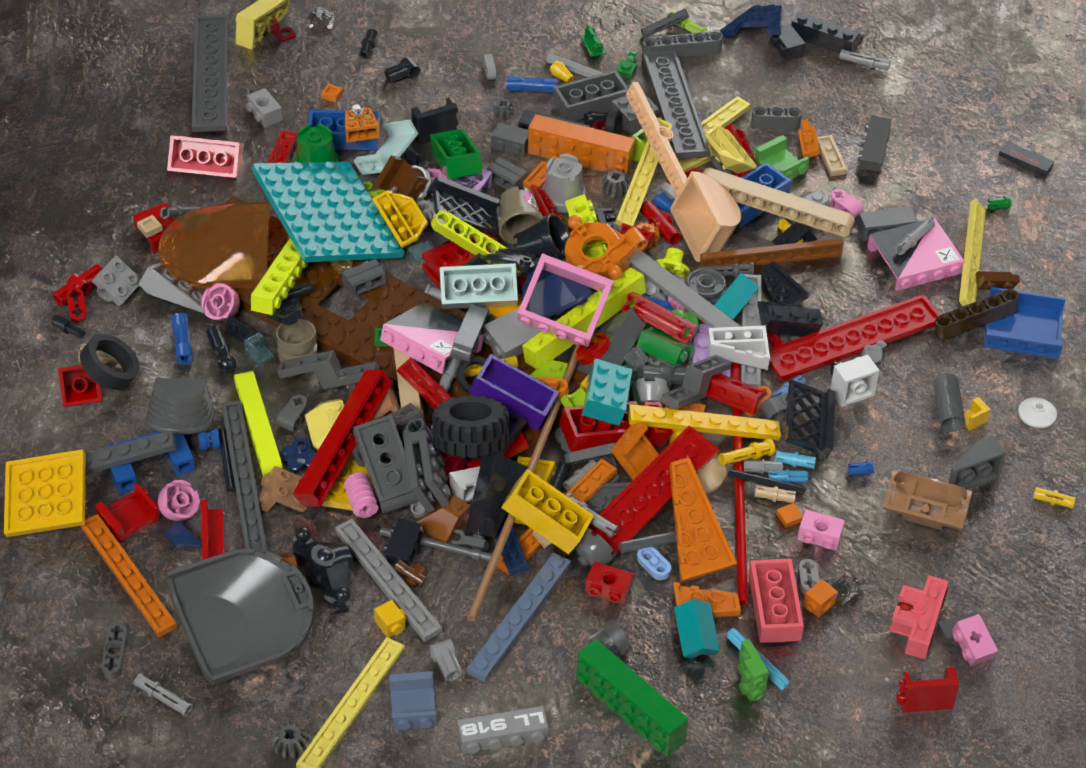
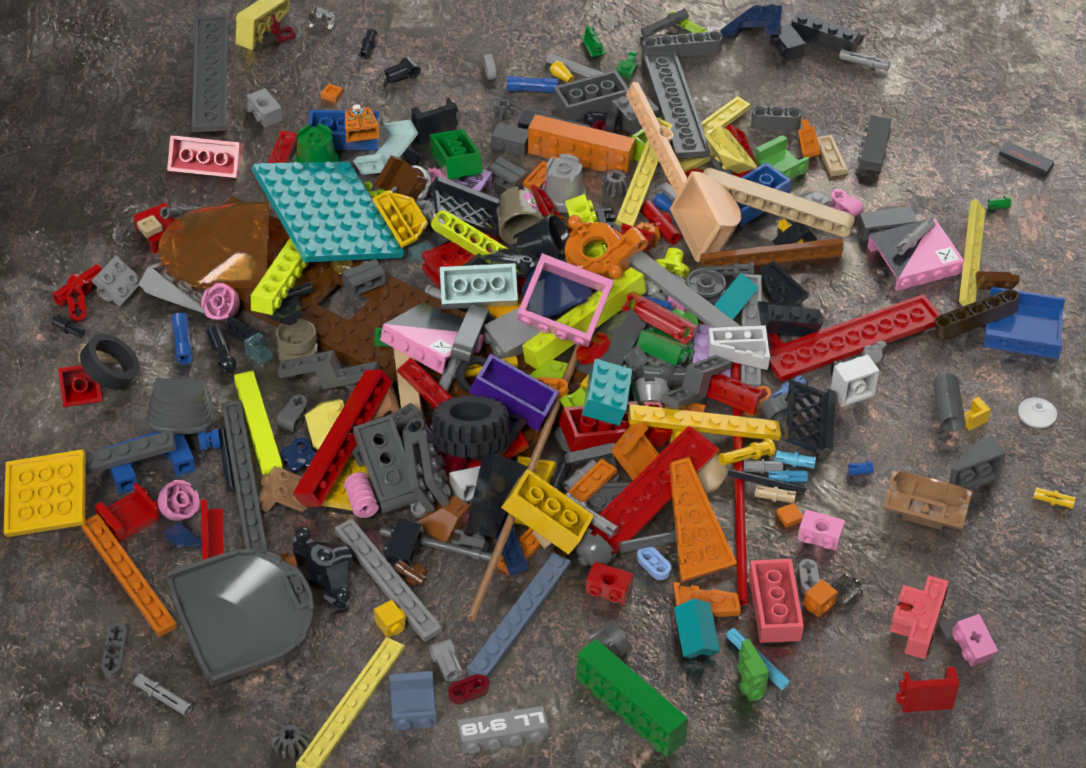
(468, 689): none -> dark red plate

